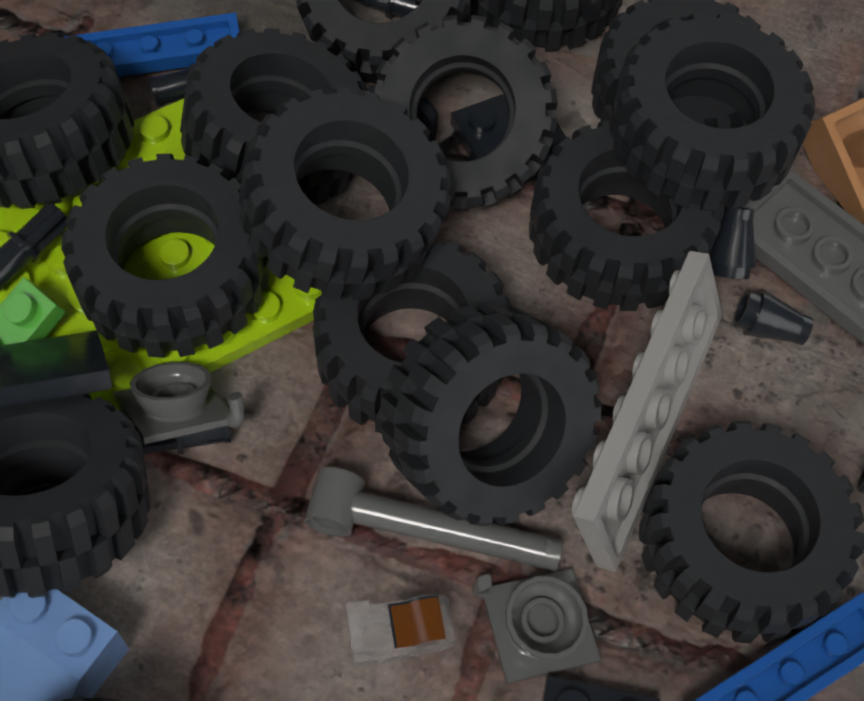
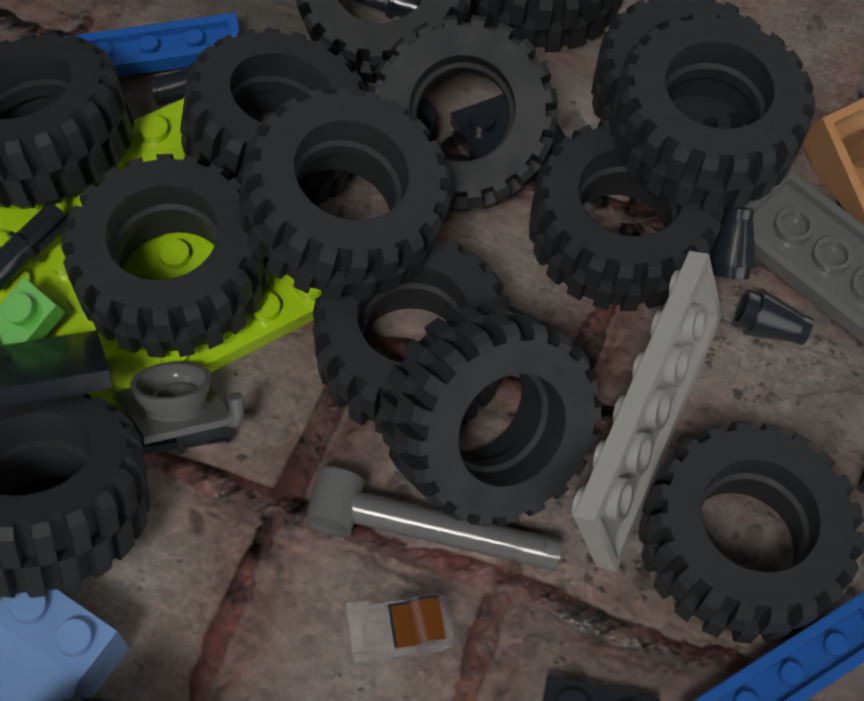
(538, 624): dark grey hat -> none

